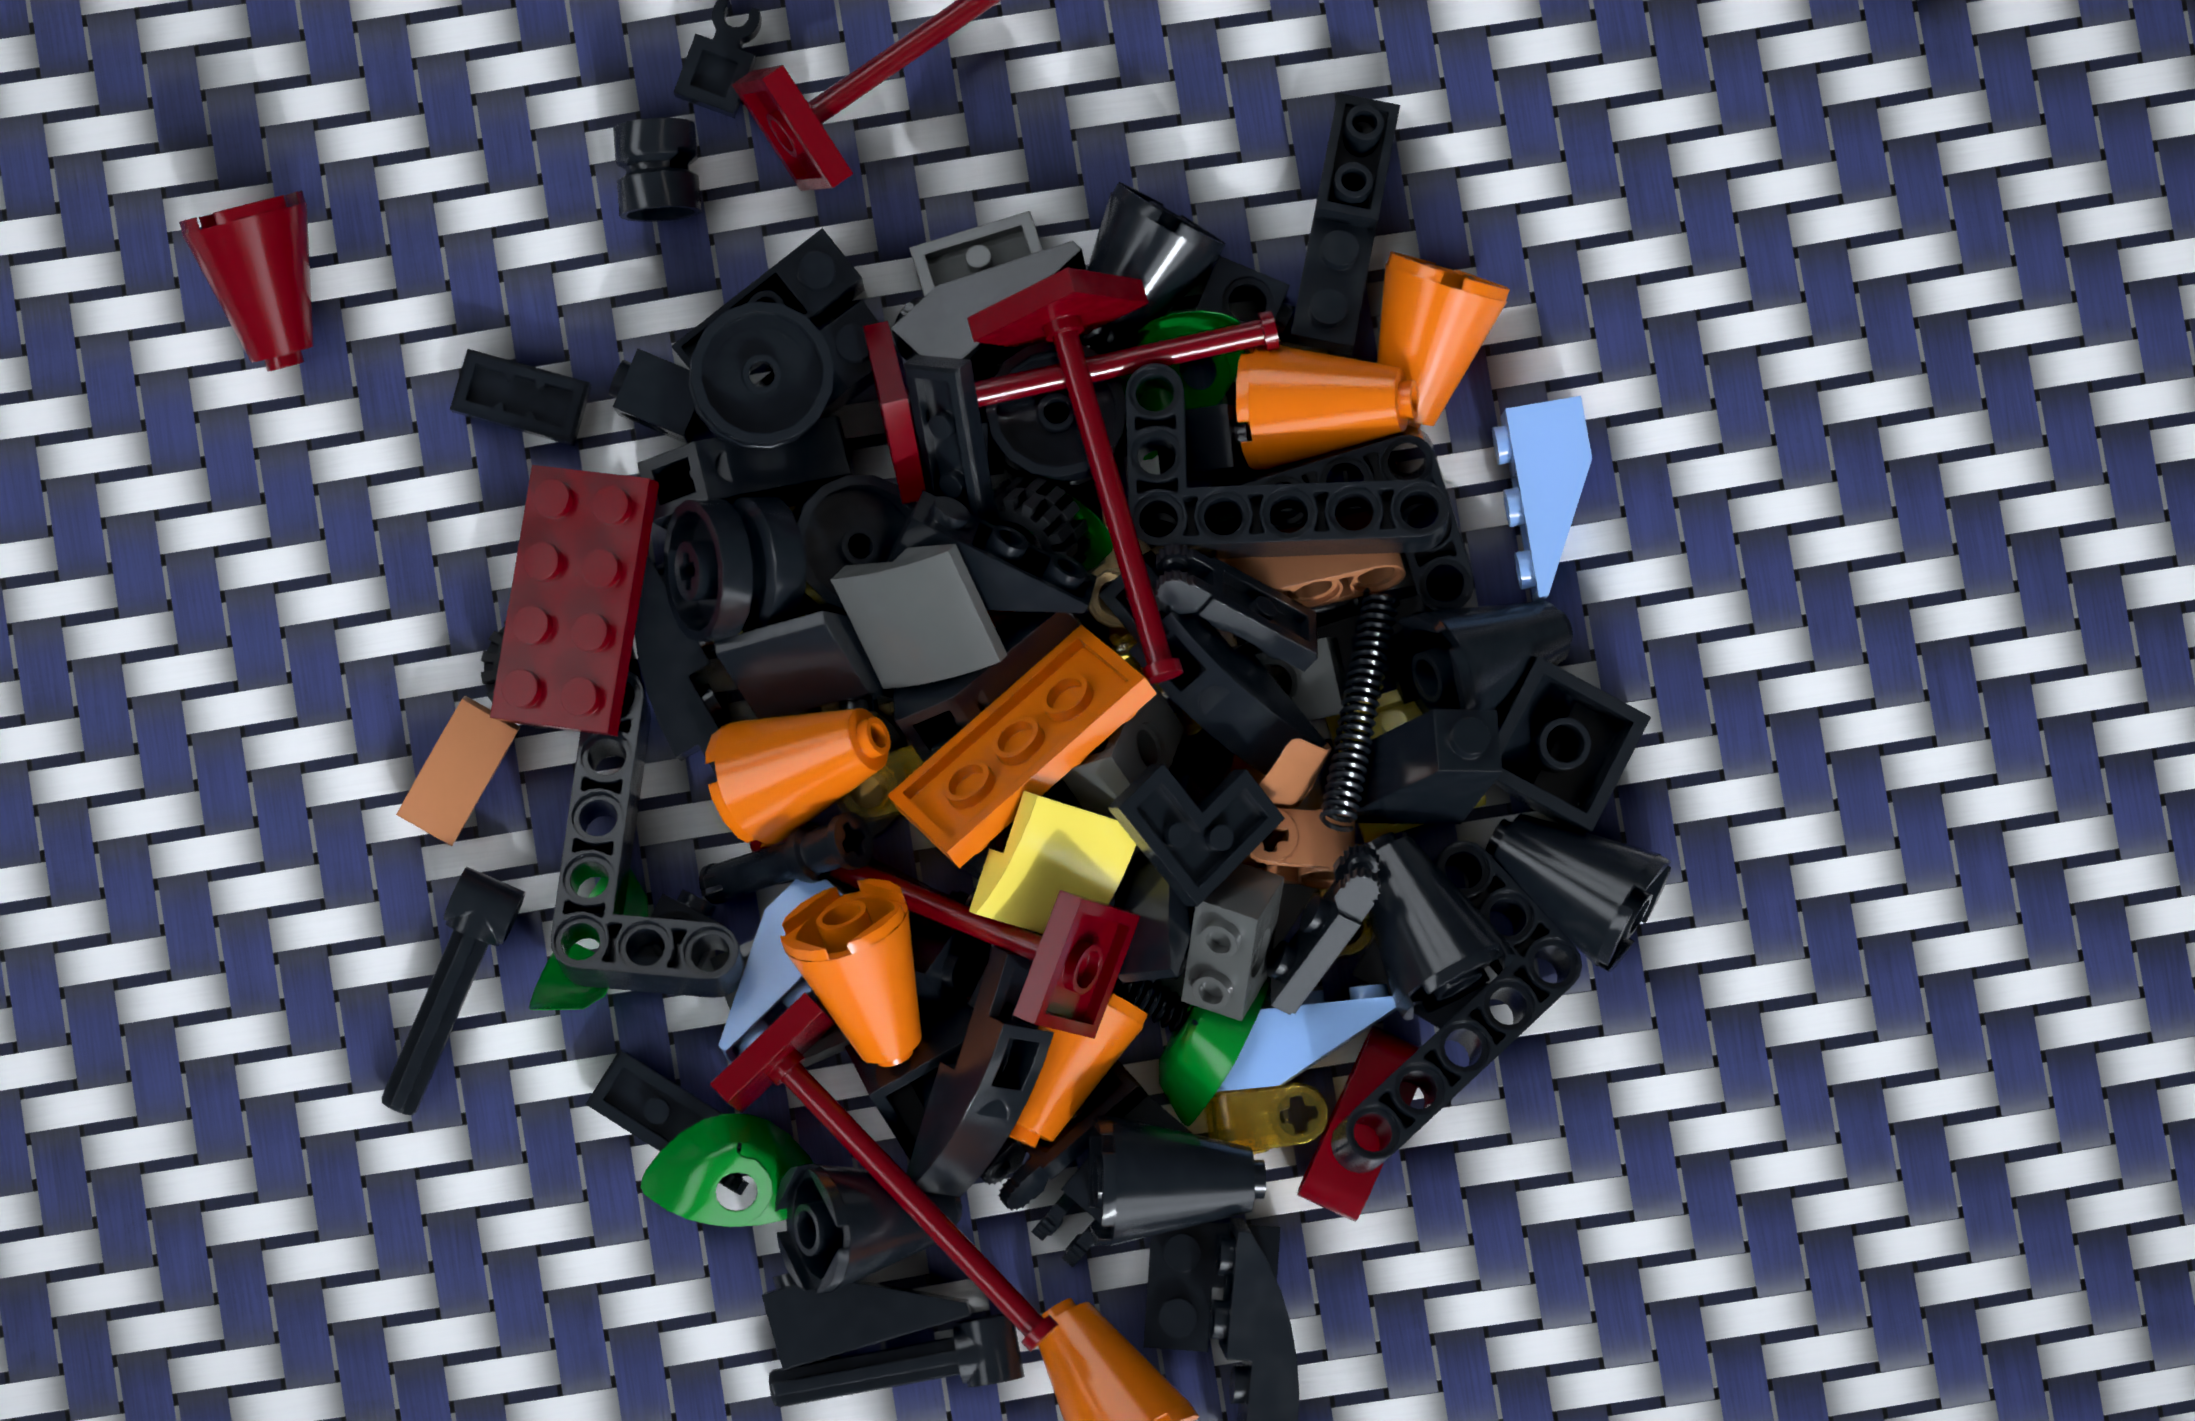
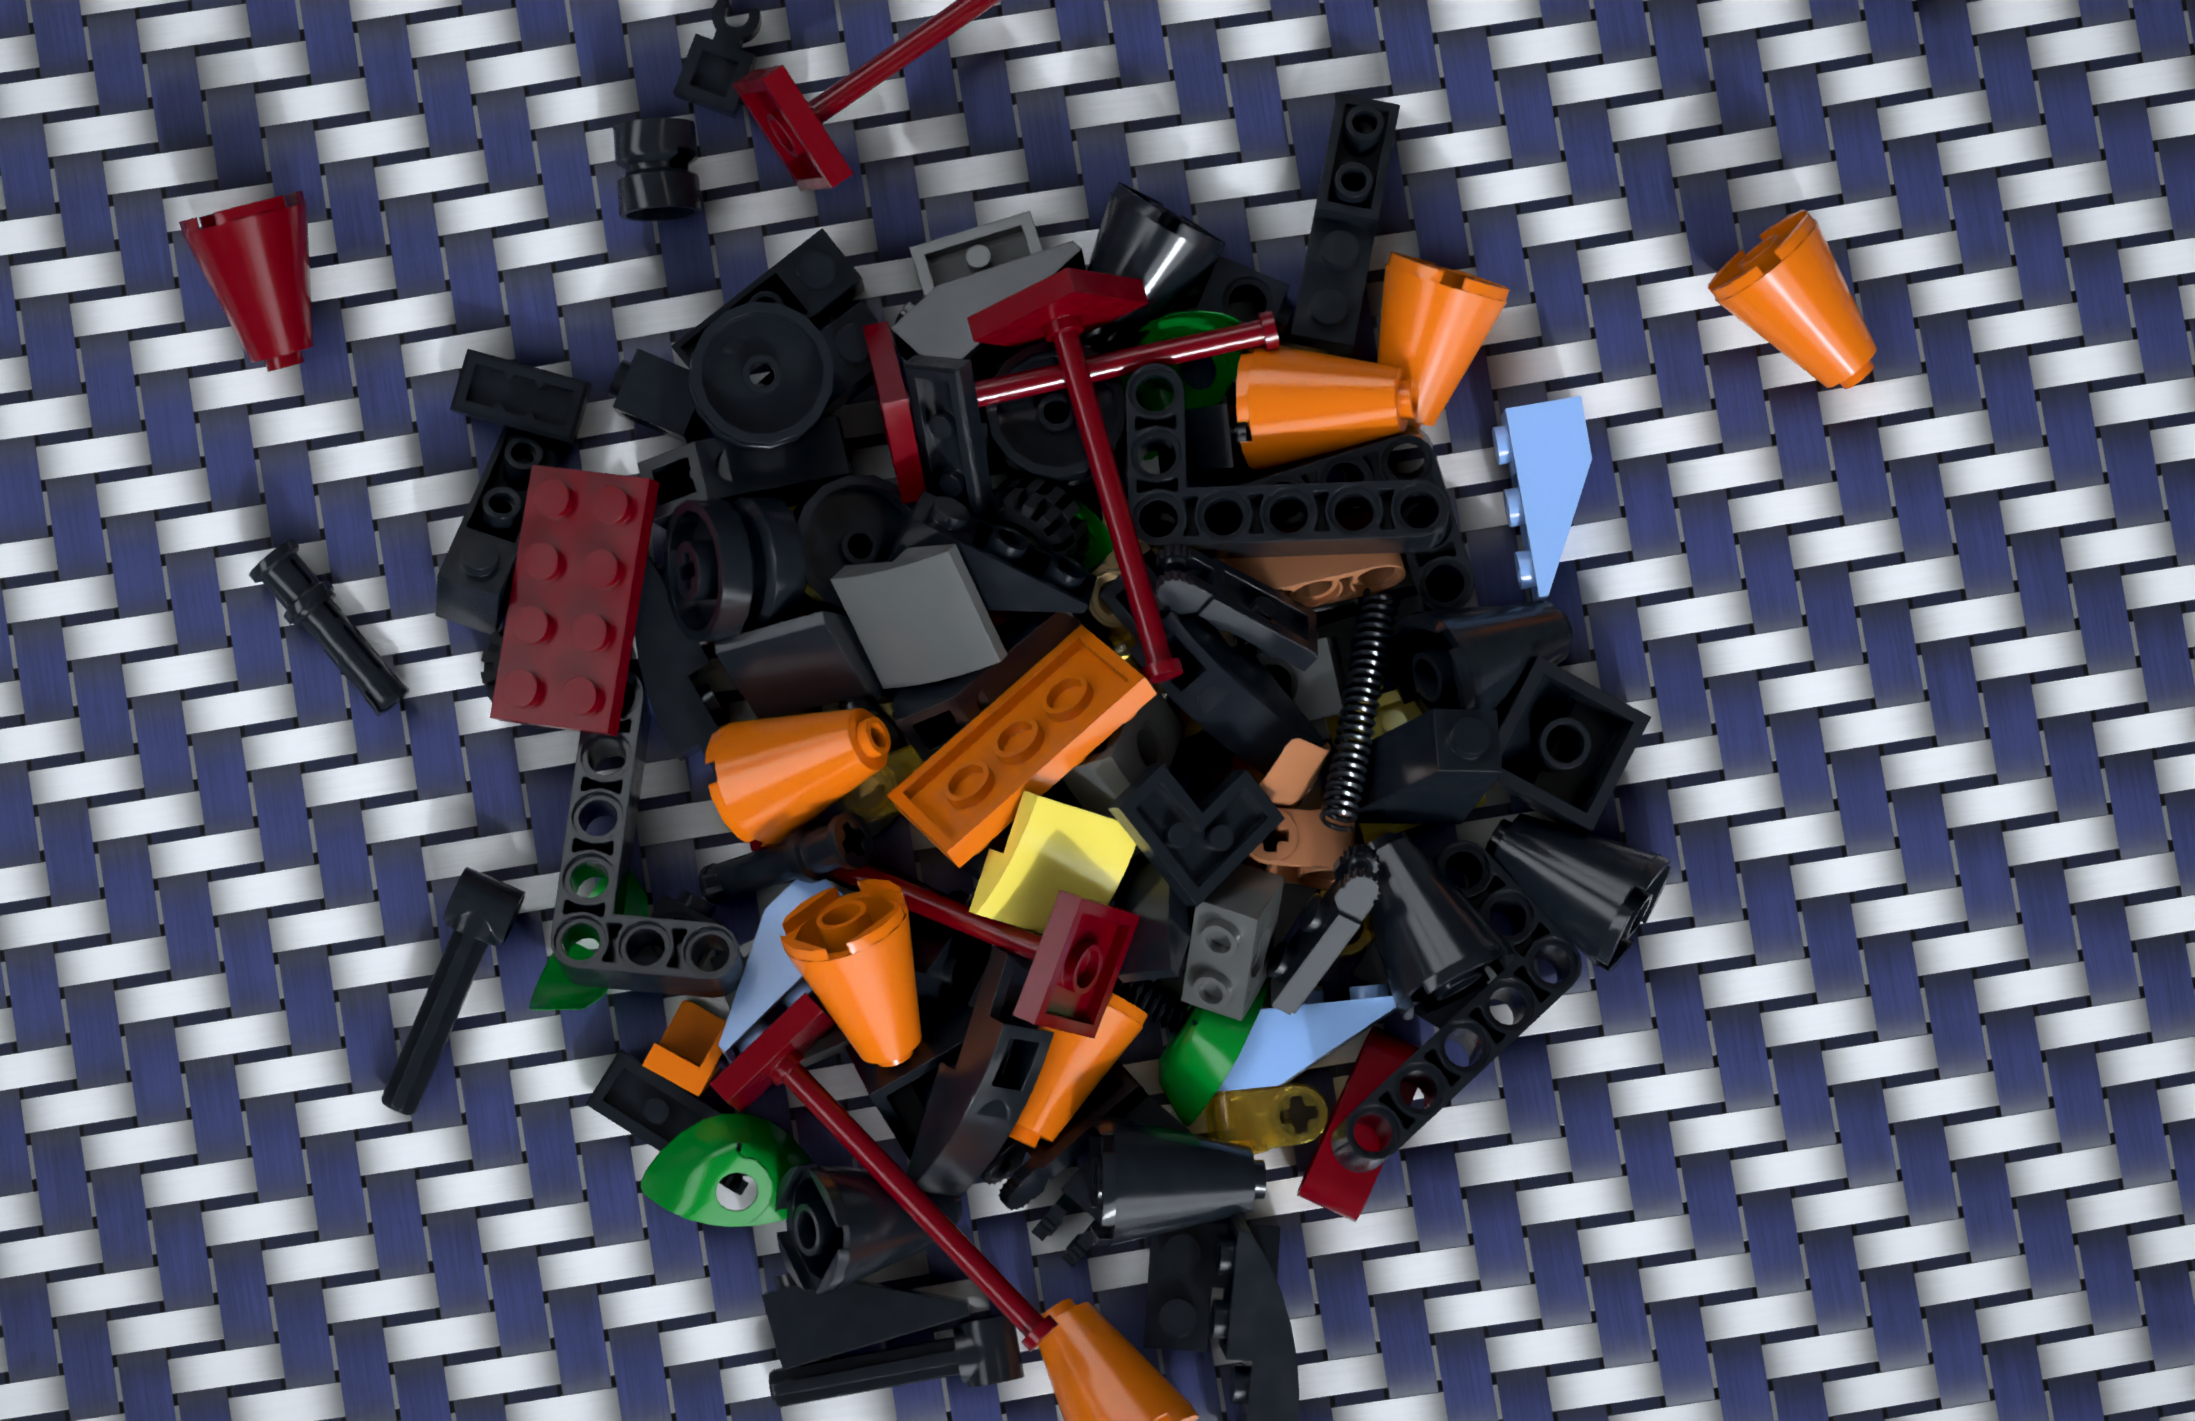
(312, 605): none -> black pin
(457, 771): nougat slope -> none
(482, 558): none -> black slope
(689, 1049): none -> orange panel
(1799, 301): none -> orange cone

